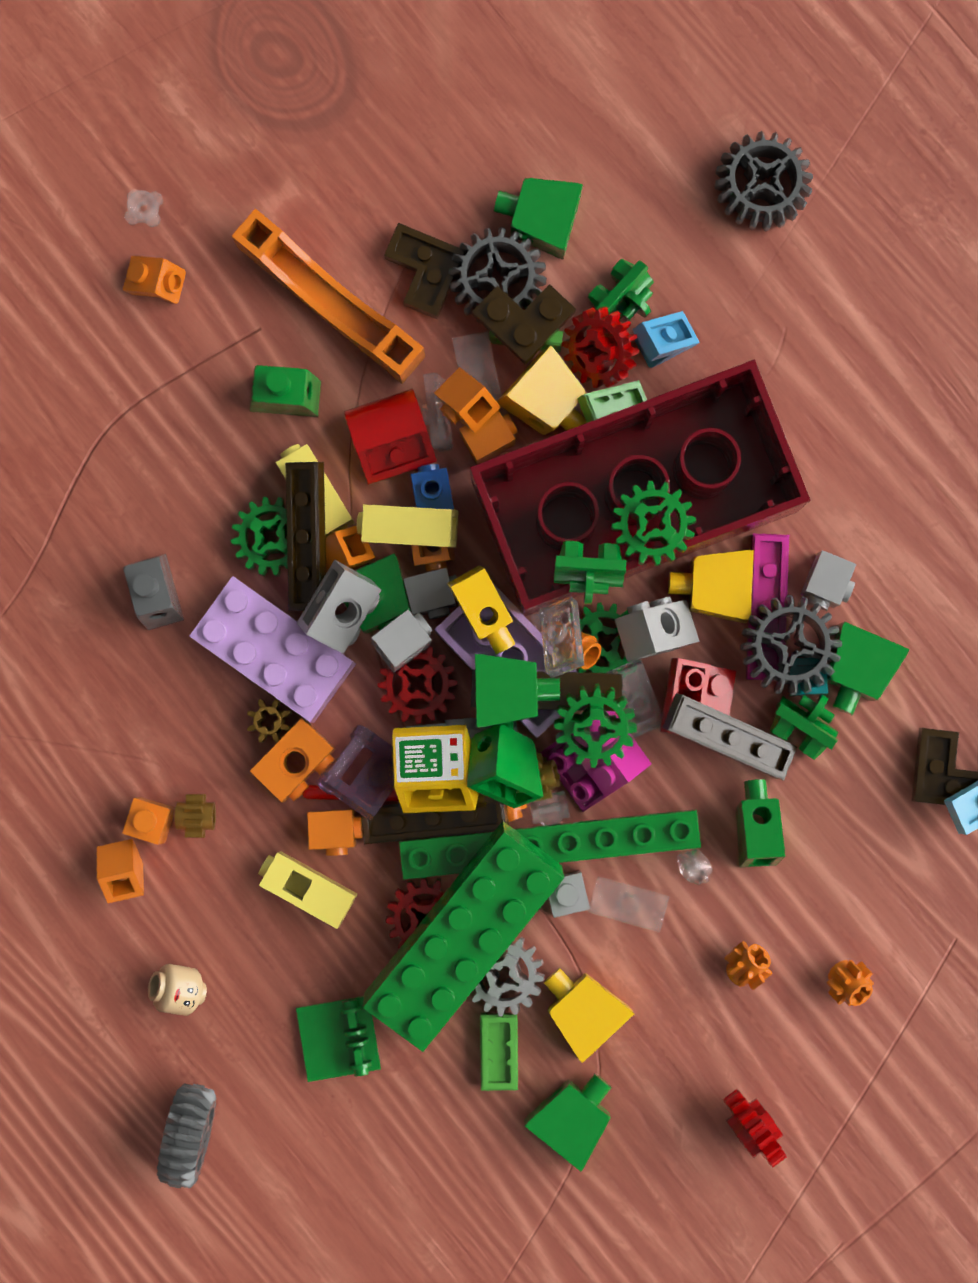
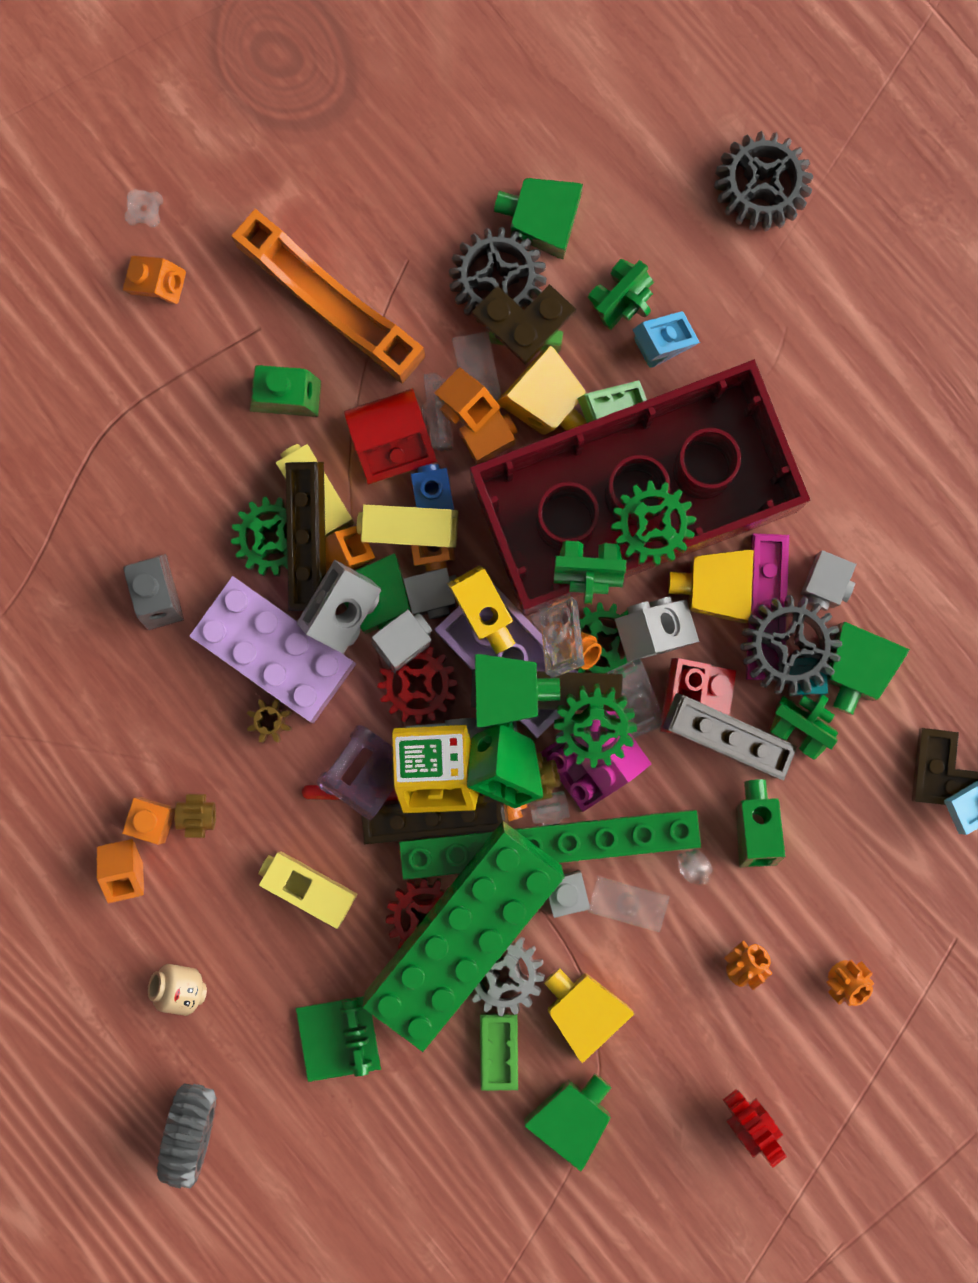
(273, 768): orange brick -> none
(334, 831): orange brick -> none
(430, 261): dark brown plate -> none
(601, 345): red gear -> none

